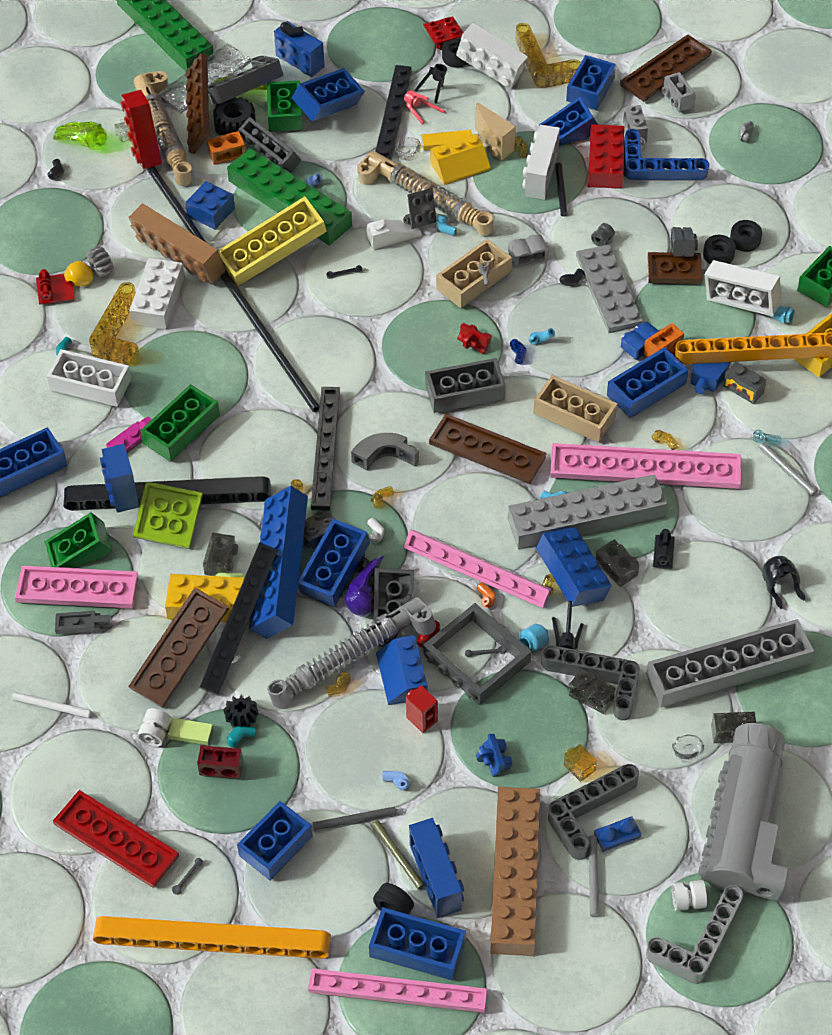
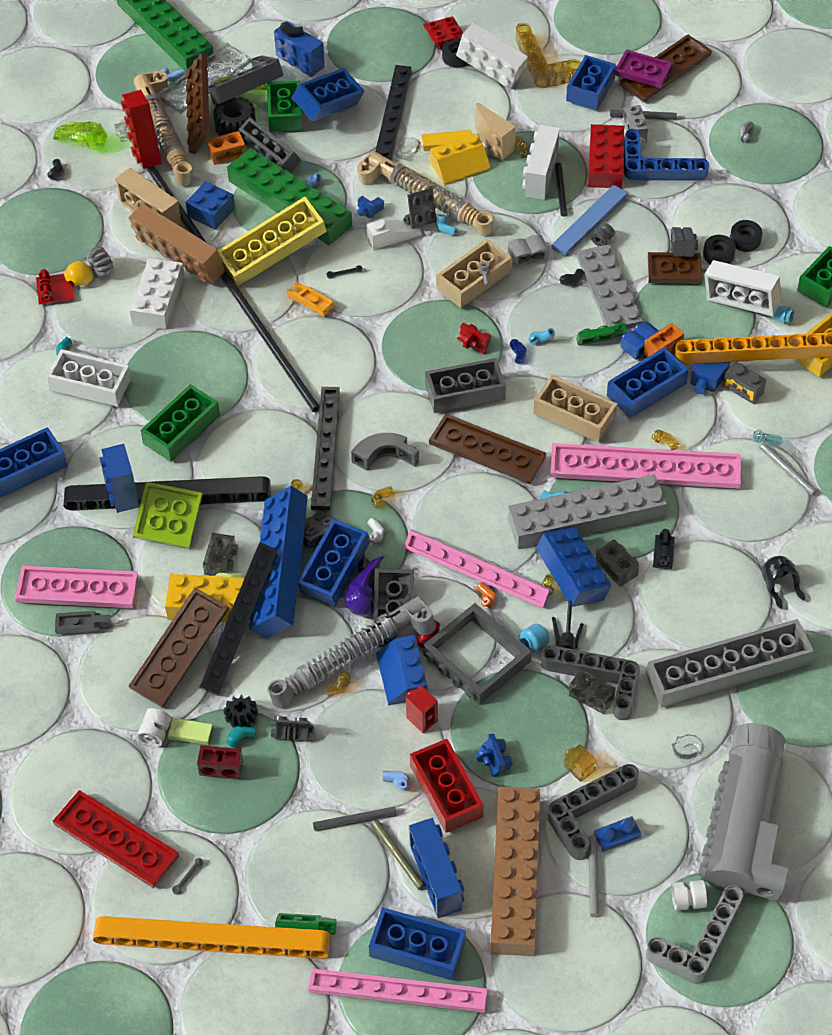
(51, 705): white bar -> none
(79, 543): green slope -> none
(103, 338): clear yellow beam -> none
(131, 436): dark pink hinge -> none
(135, 189): none -> tan brick
(173, 76): none -> light blue arm
(275, 840): blue brick -> none
(300, 723): none -> dark grey hinge
(302, 921): none -> green hinge
(310, 299): none -> light orange hinge
(369, 207): none -> blue piece
(393, 898): black tyre -> none
(414, 100): coral plant -> none
(438, 73): black plant -> none
(446, 785): none -> red brick
(468, 653): dark grey hinge -> none
(573, 122): blue slope -> none
(589, 220): none -> medium blue tile
(600, 334): none -> green hinge
(643, 68): none -> magenta plate
(647, 114): none -> dark grey bar
(679, 92): light grey brick -> none
(725, 724): clear smoke brick -> none

